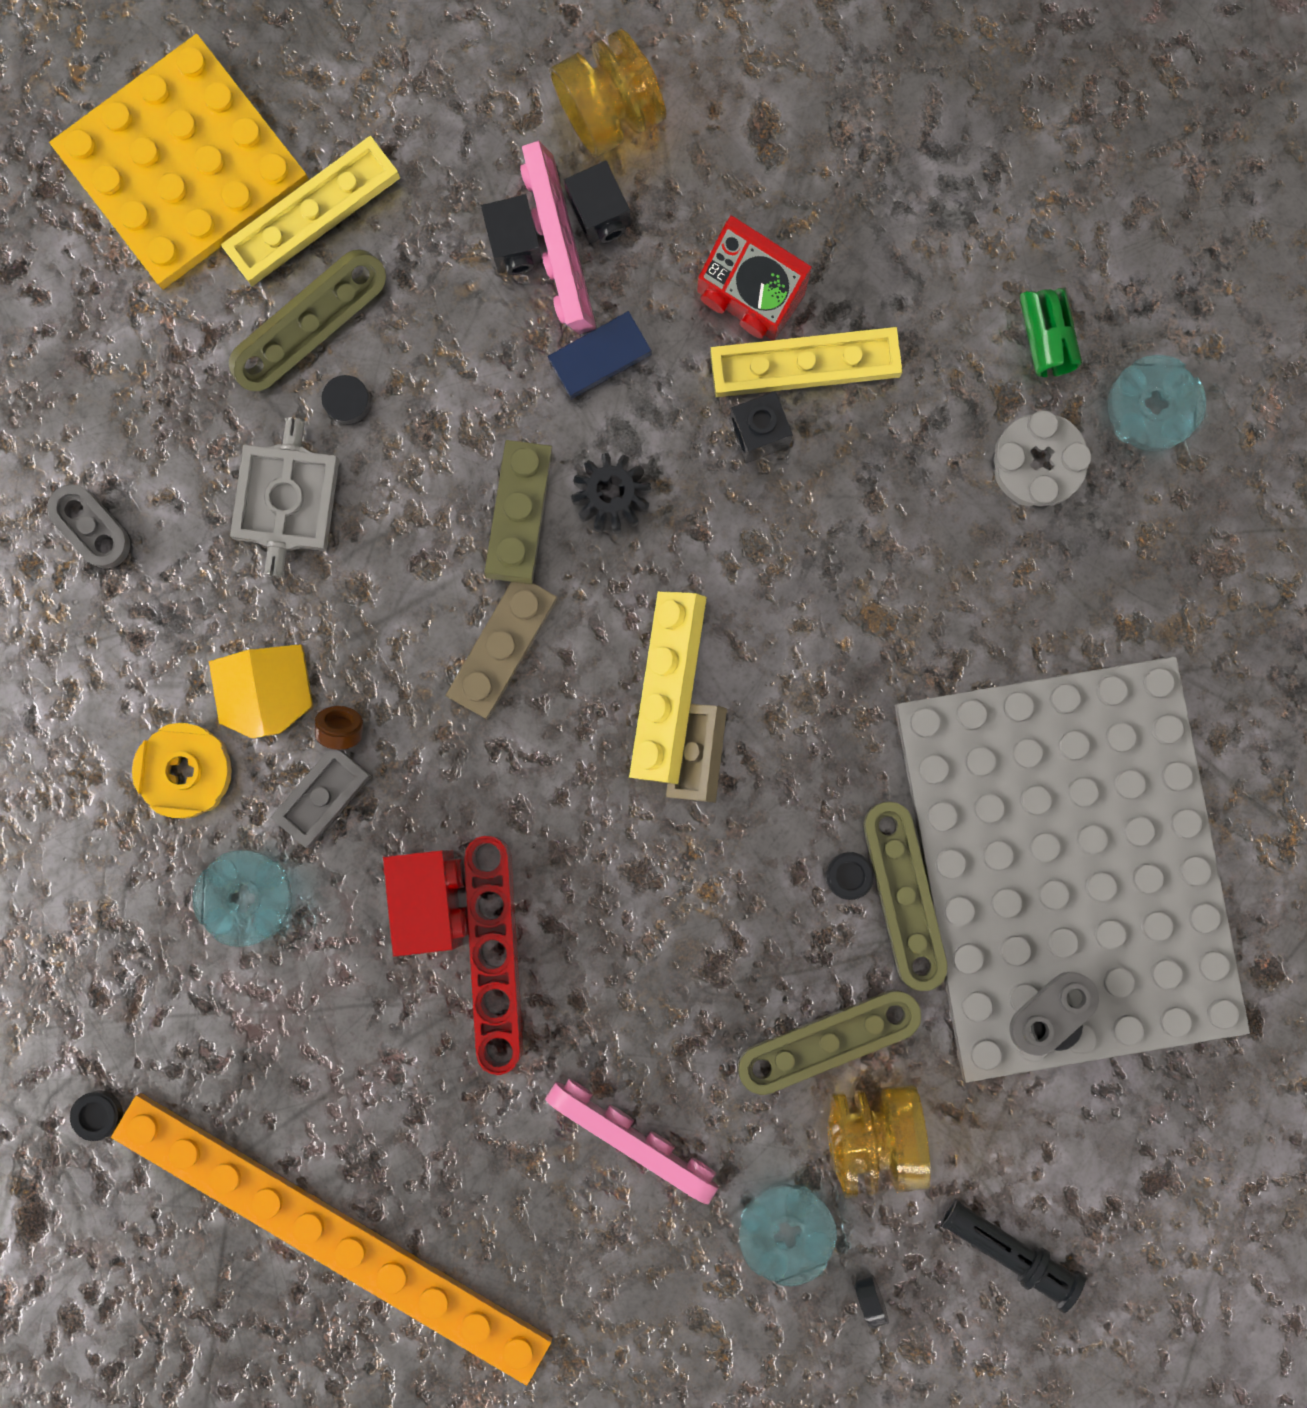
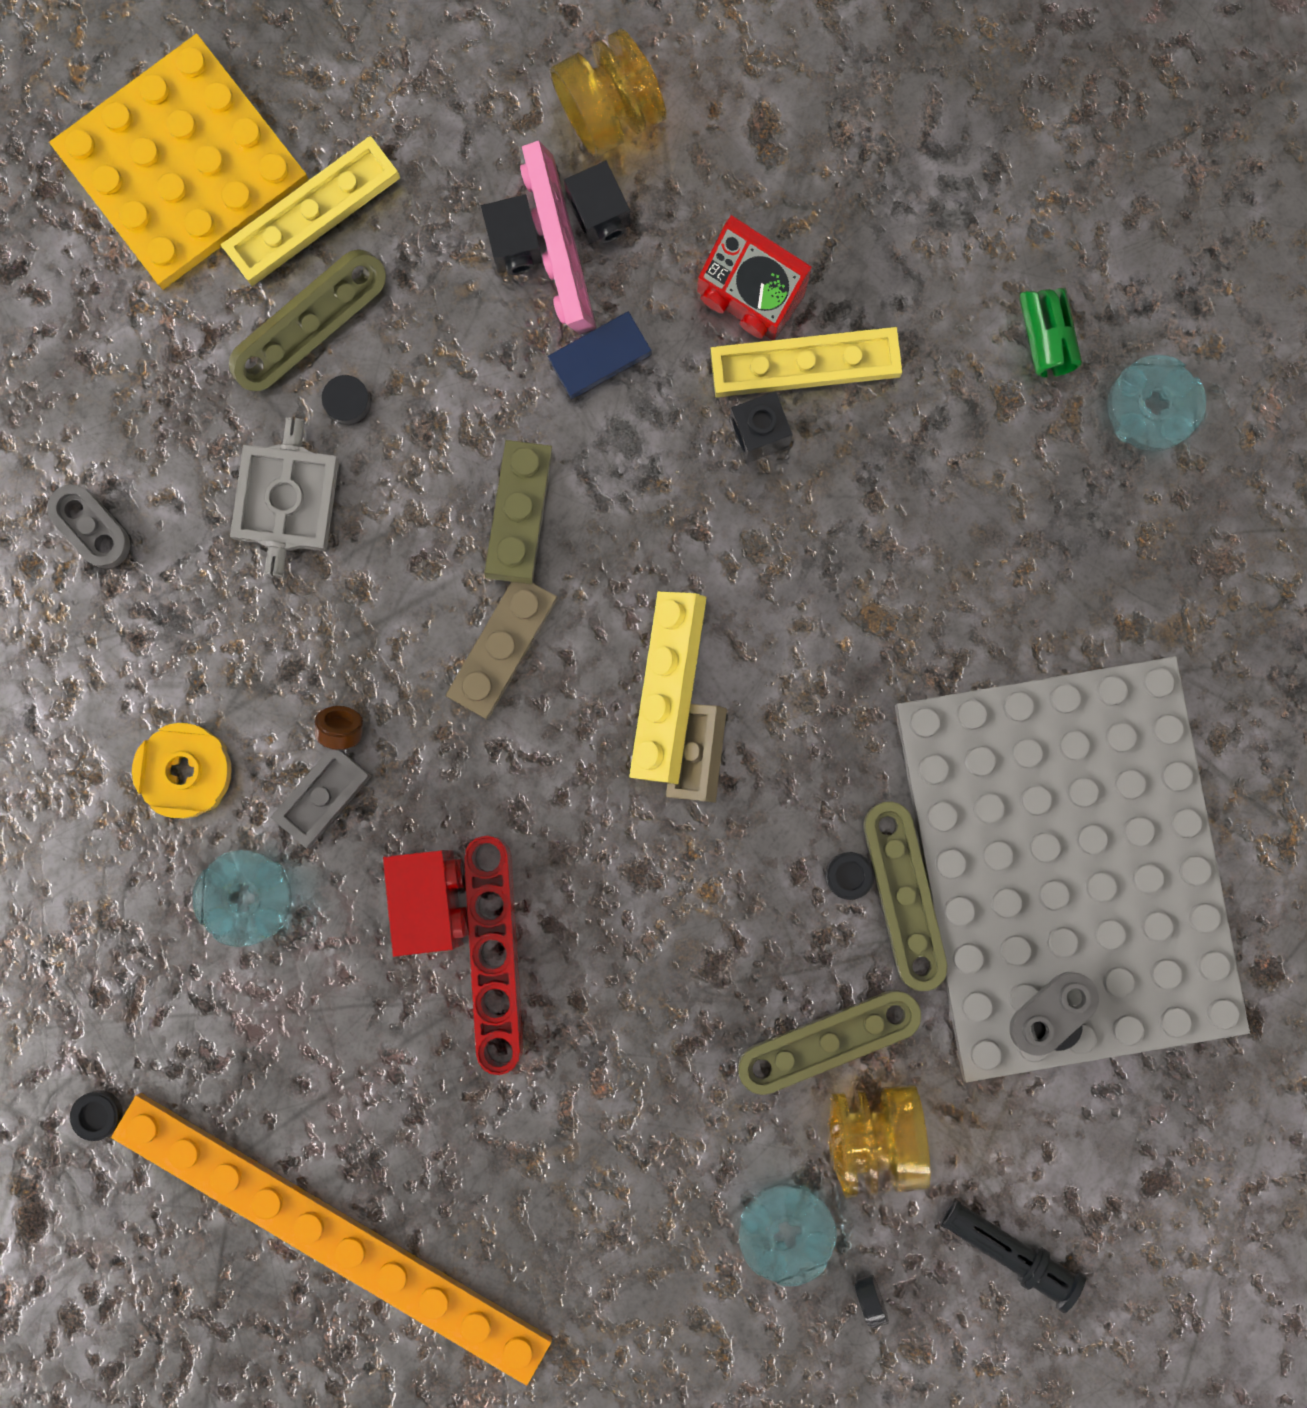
(261, 689): yellow slope -> none
(603, 479): black gear -> none
(650, 1151): bright pink plate -> none
(1041, 432): light grey plate -> none

